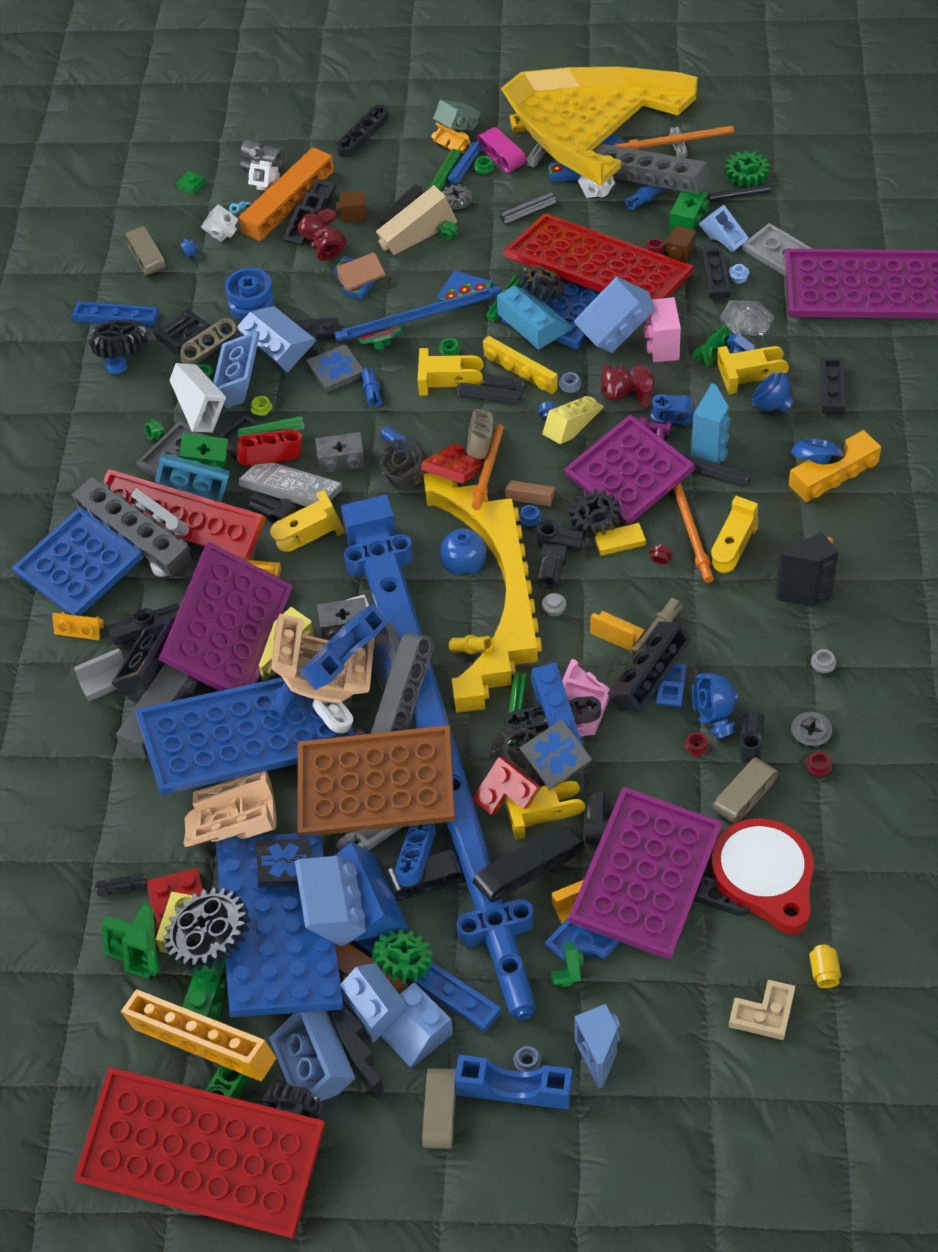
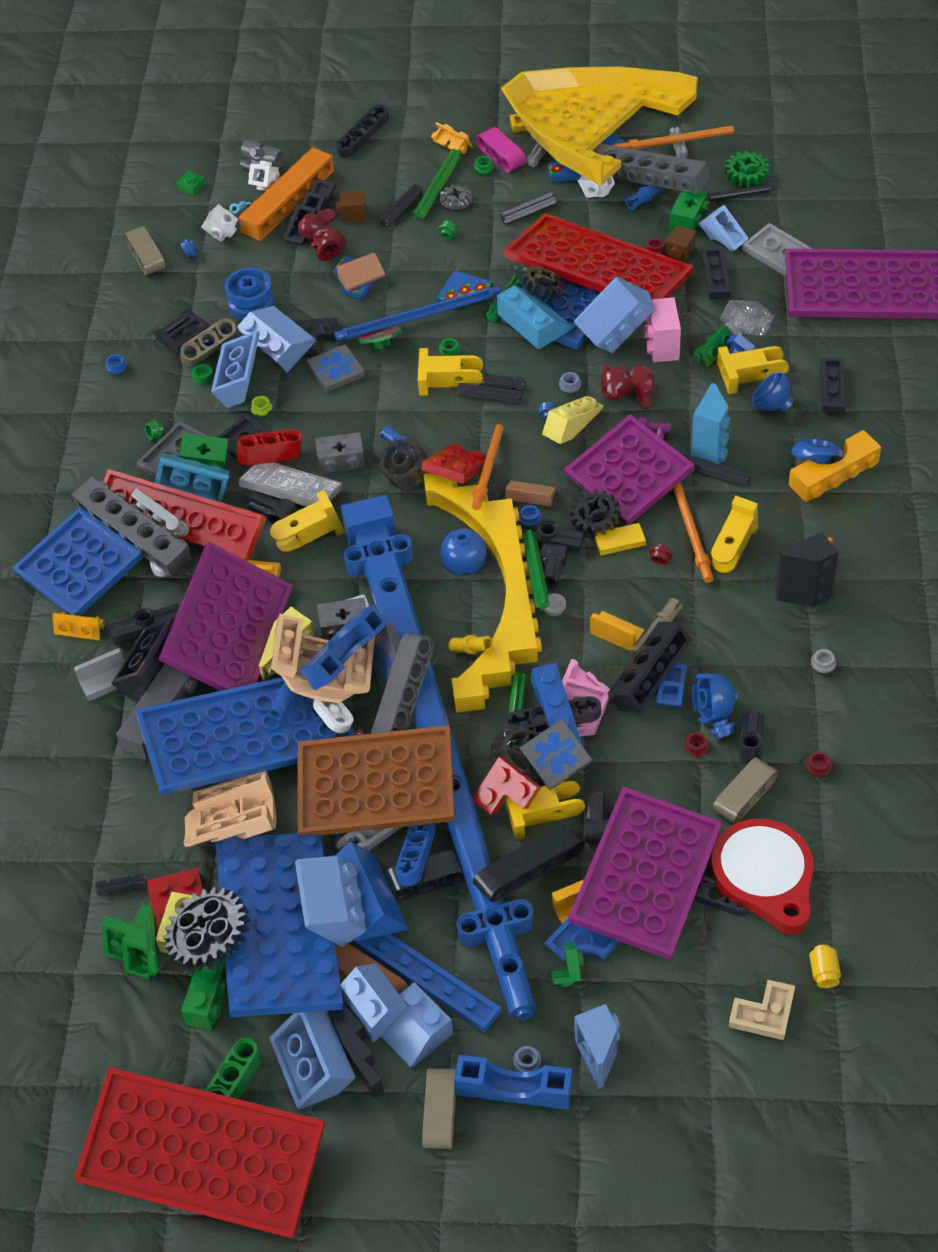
(103, 312): blue tile -> none
(118, 339): black gear -> none
(197, 396): white slope -> none
(199, 1035): light orange brick -> none
(277, 861): black tile -> none
(293, 1100): black gear -> none
(294, 423): green axle -> none
(371, 387): blue pin -> none
(402, 955): green gear -> none
(416, 222): tan slope -> none
(456, 115): sand green brick -> none
(465, 163): blue axle -> none
(479, 433): dark tan beam -> none
(520, 365): yellow plate -> none
(535, 570): none -> green axle
(675, 409): blue piece -> none
(738, 273): light blue plate -> none
(802, 724): flat silver gear -> none

